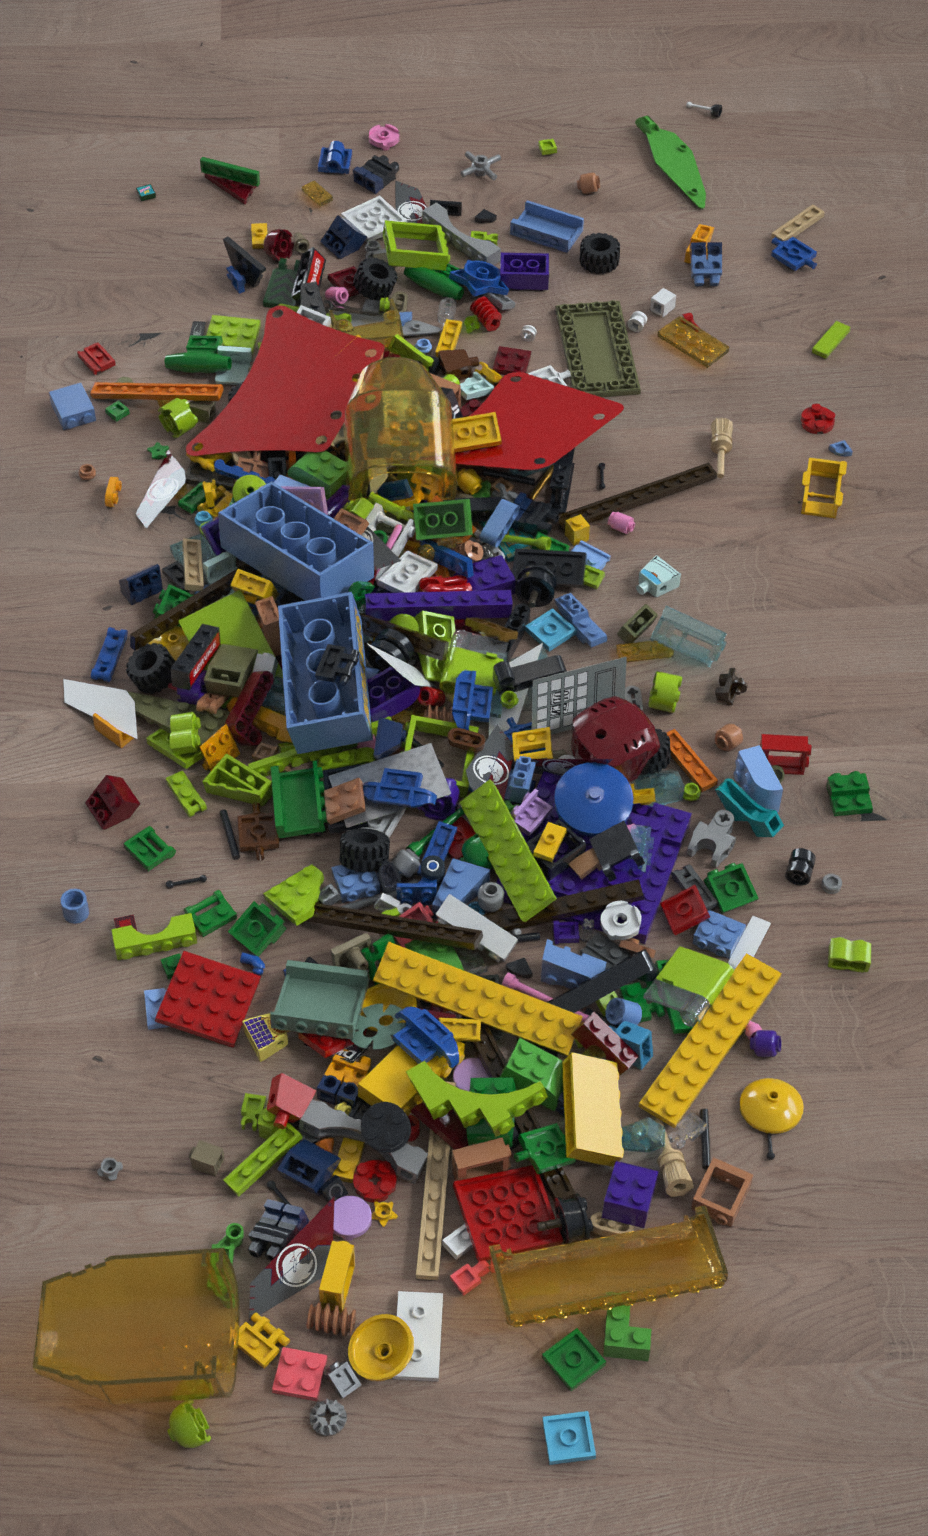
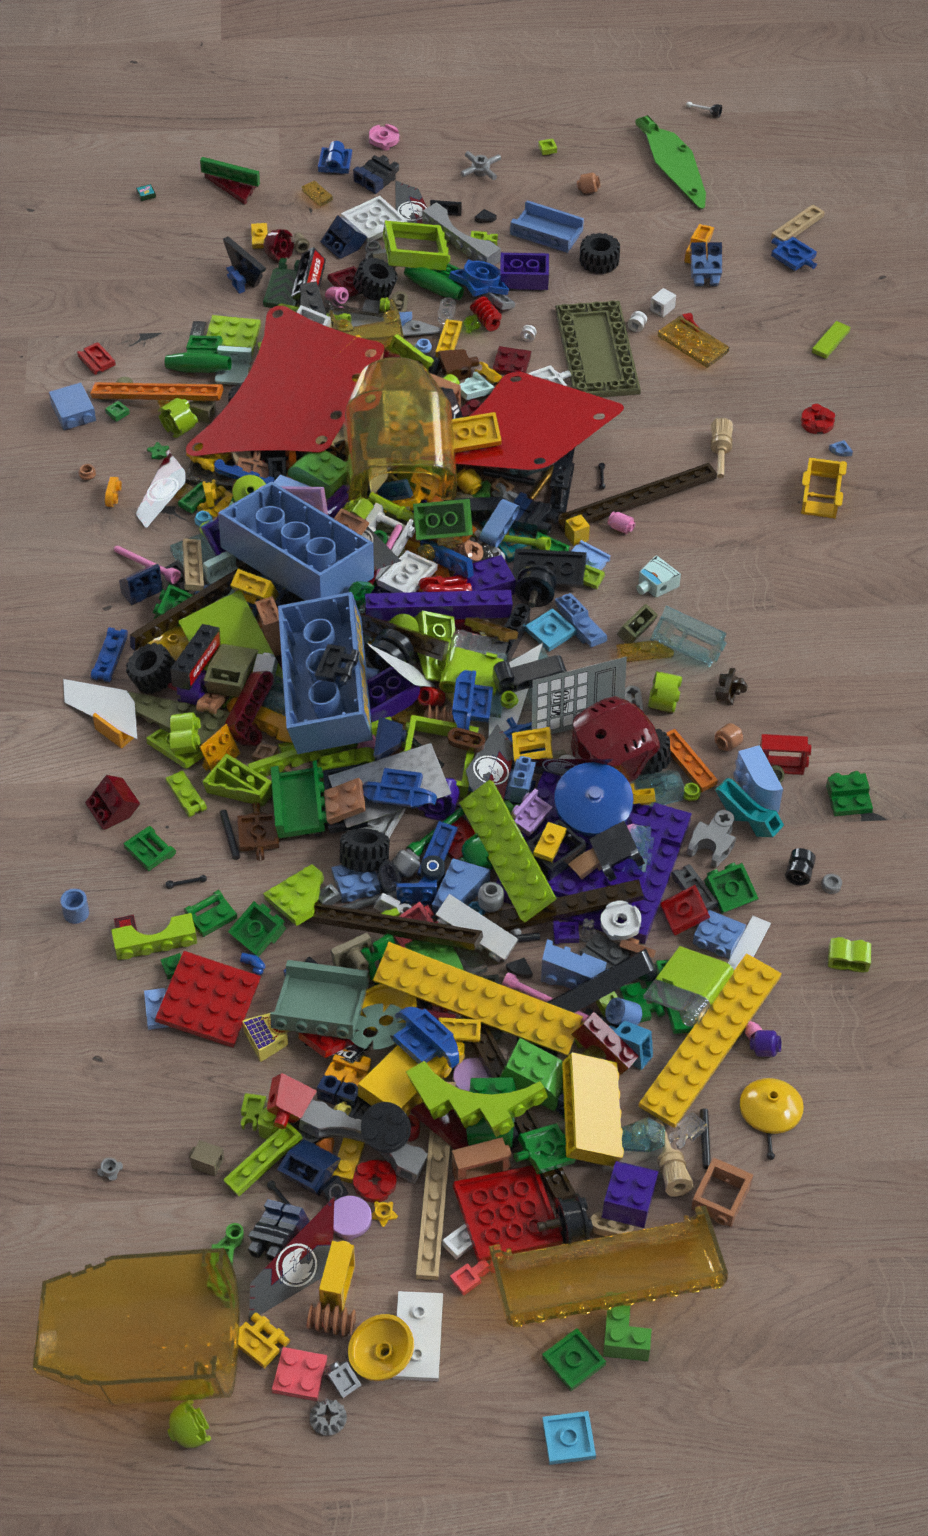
(171, 574): none -> bright pink piece

